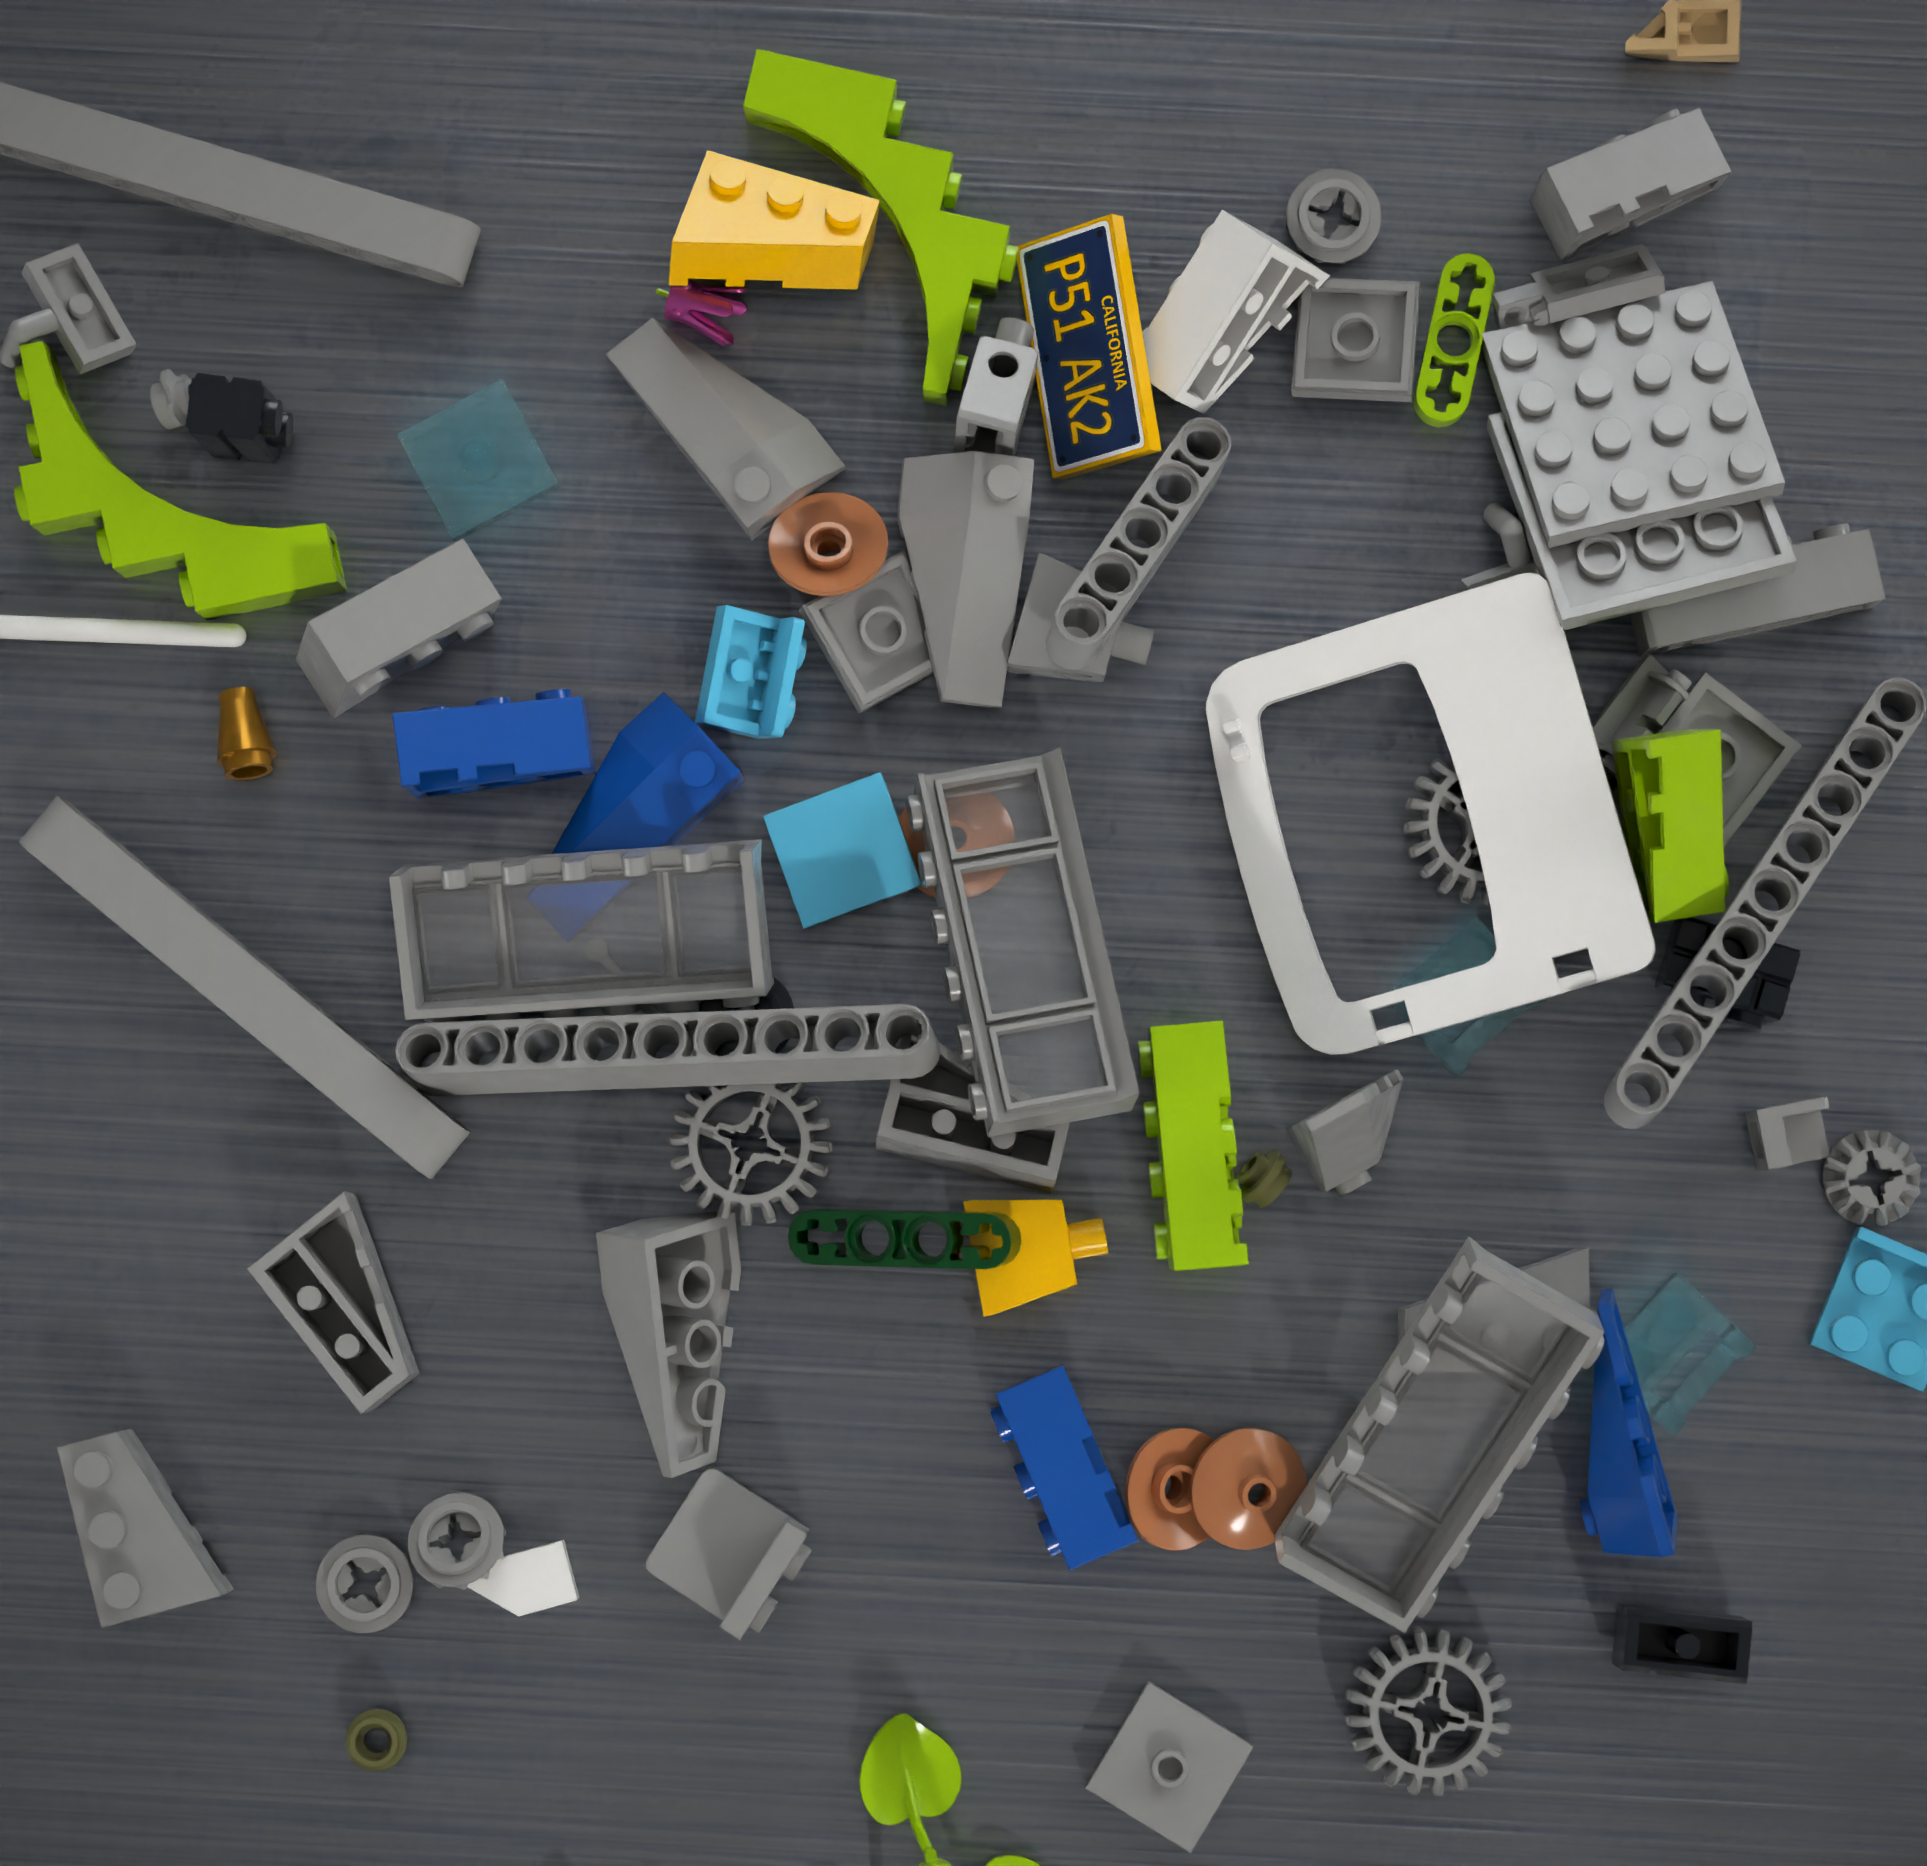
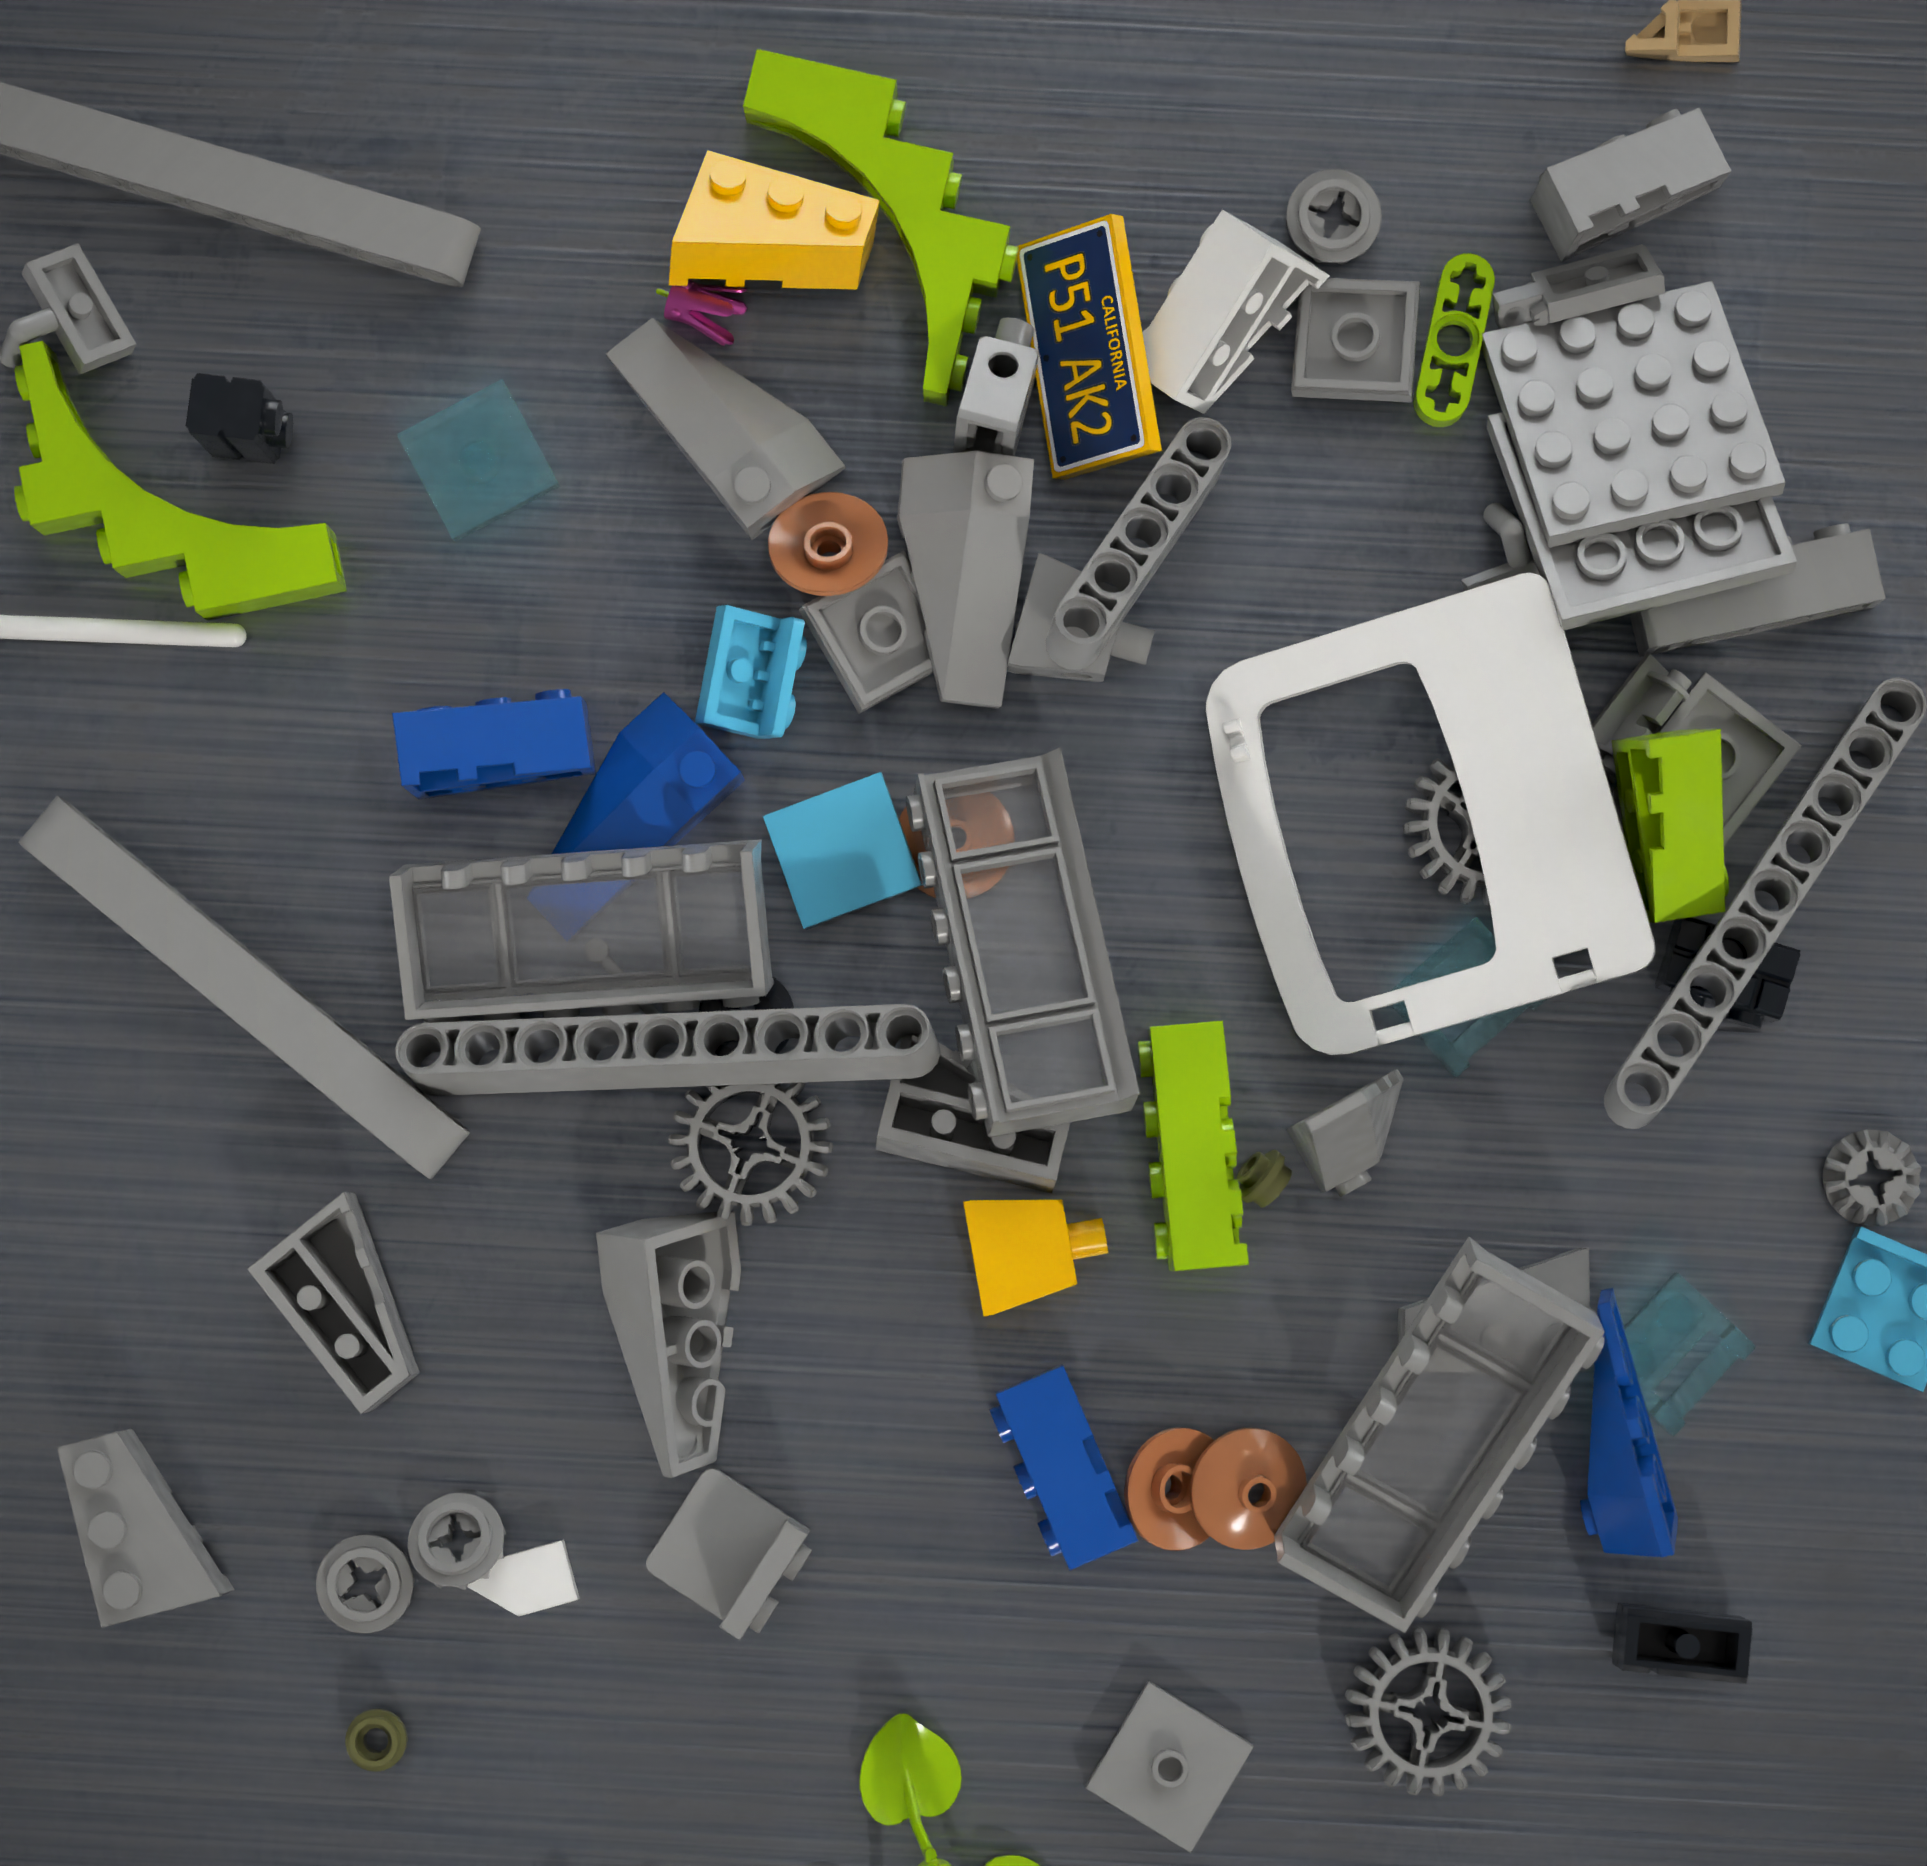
(171, 399): light grey plate -> none
(243, 737): pearl gold cone -> none
(396, 627): light grey wedge -> none
(903, 1243): dark green beam -> none
(1788, 1133): light grey panel -> none

